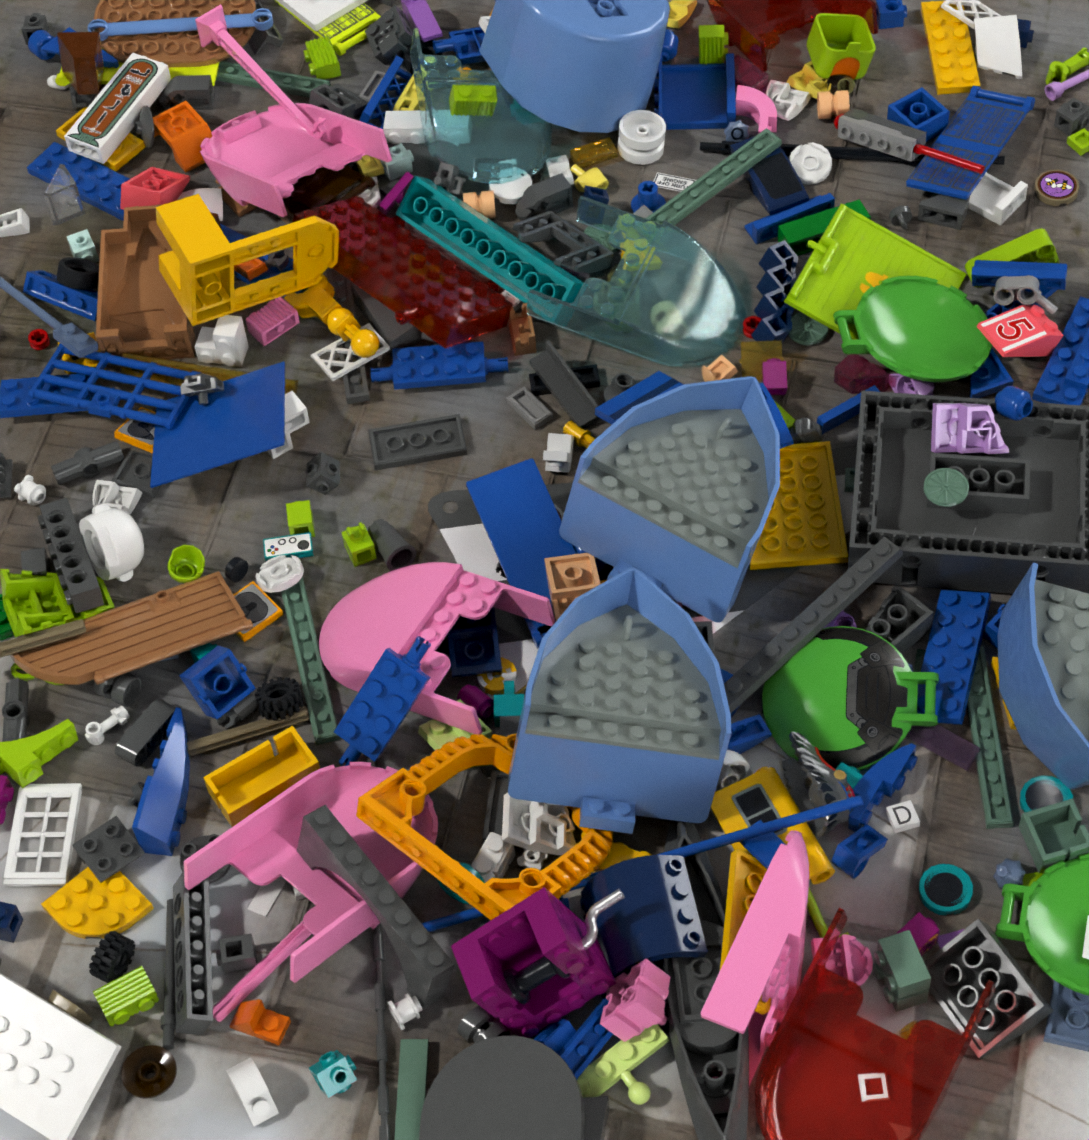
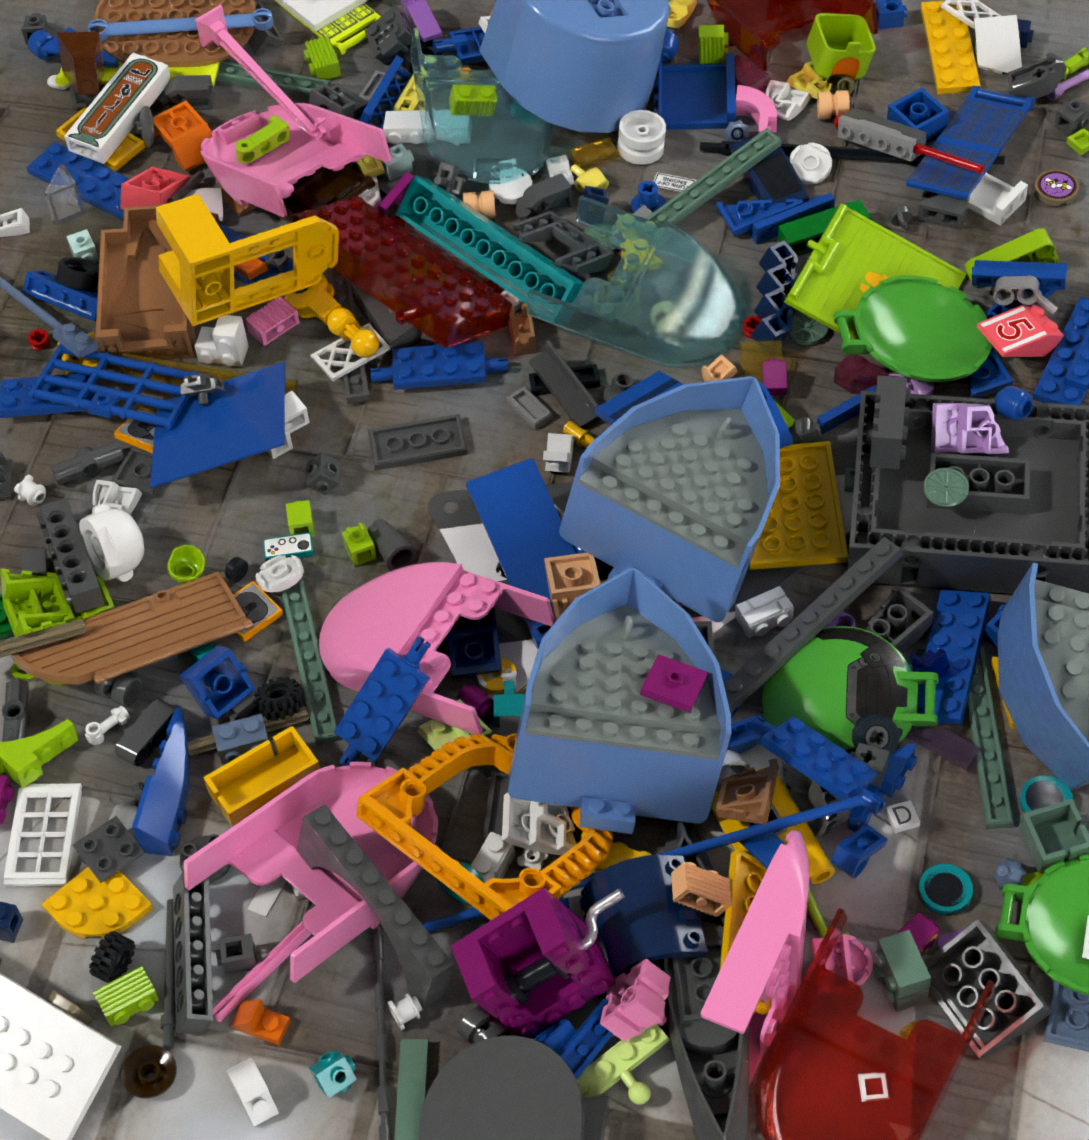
(182, 191): none -> dark grey bar
(239, 737): none -> sand blue bracket
(262, 141): none -> lime leg
(674, 683): none -> magenta plate
(701, 889): none -> light nougat brick
(742, 216): none -> blue wing
(748, 794): none -> medium nougat wing
(764, 612): none -> white brick
(819, 760): none -> blue plate
(875, 759): none -> dark grey brick
(878, 723): none -> black bush
(888, 422): none -> dark grey wedge
(930, 662): none -> clear blue panel
(1037, 78): none -> dark grey piece

